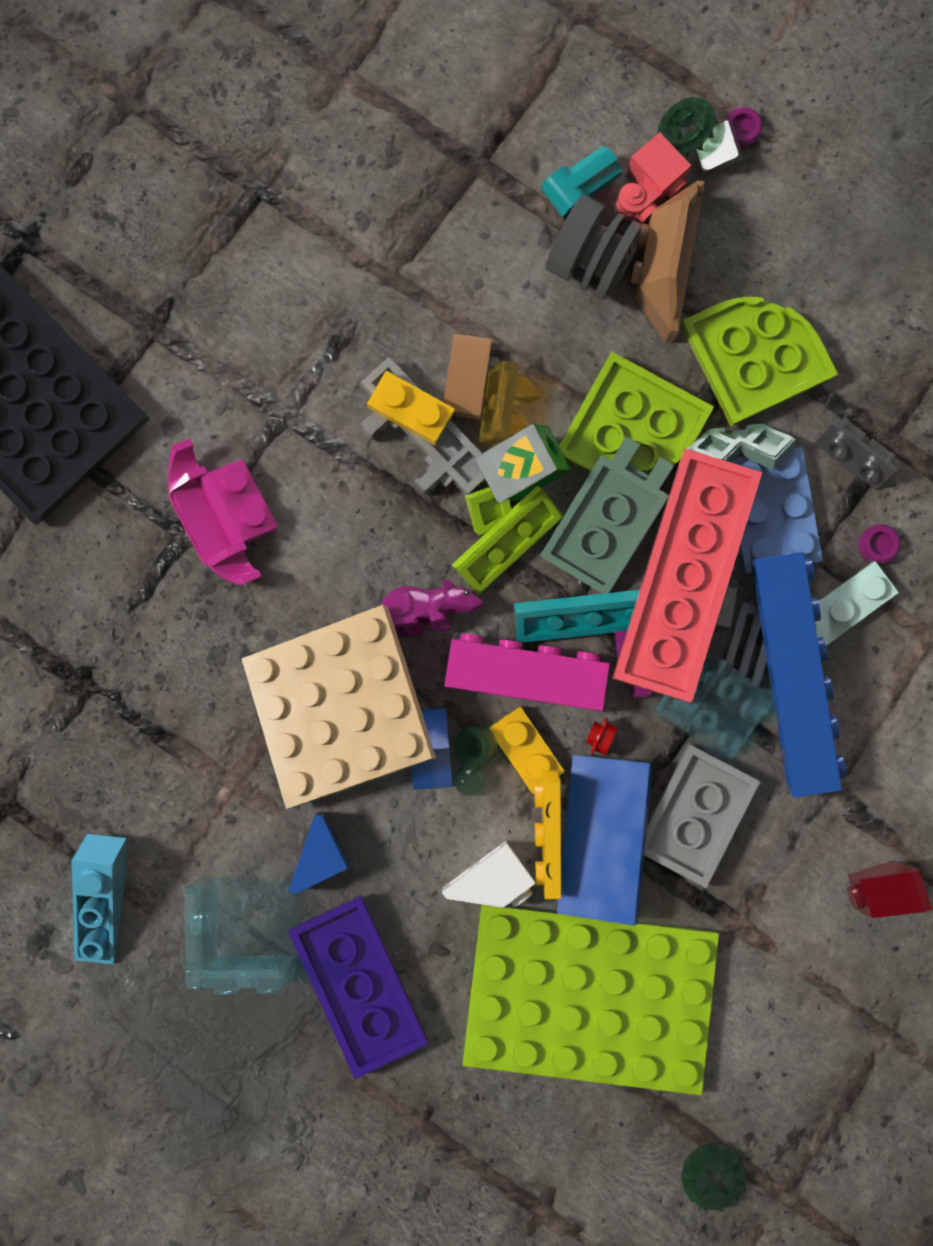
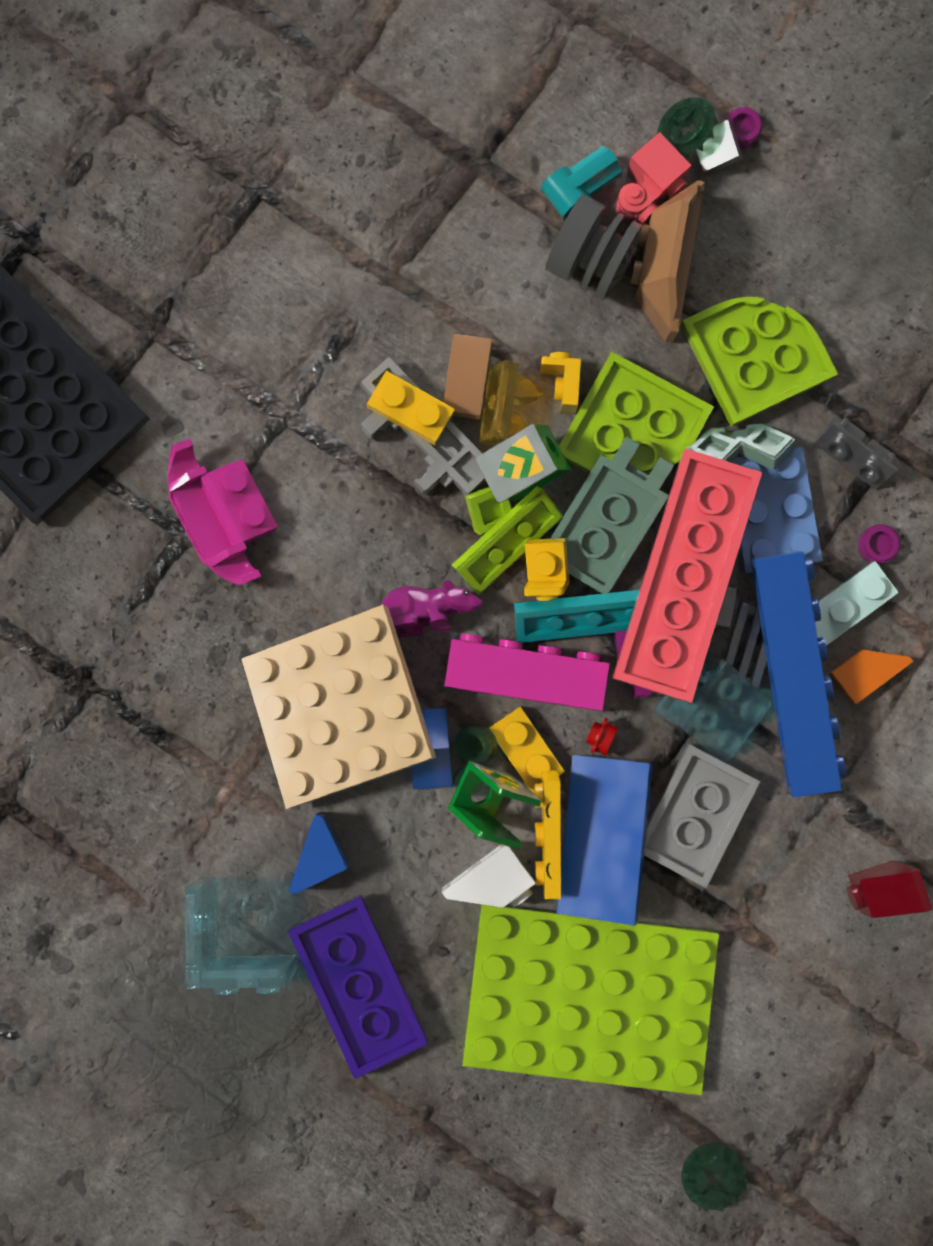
(98, 895): medium azure slope -> none
(480, 815): none -> green piece
(546, 568): none -> yellow bracket
(566, 388): none -> yellow bracket
(867, 672): none -> orange tile

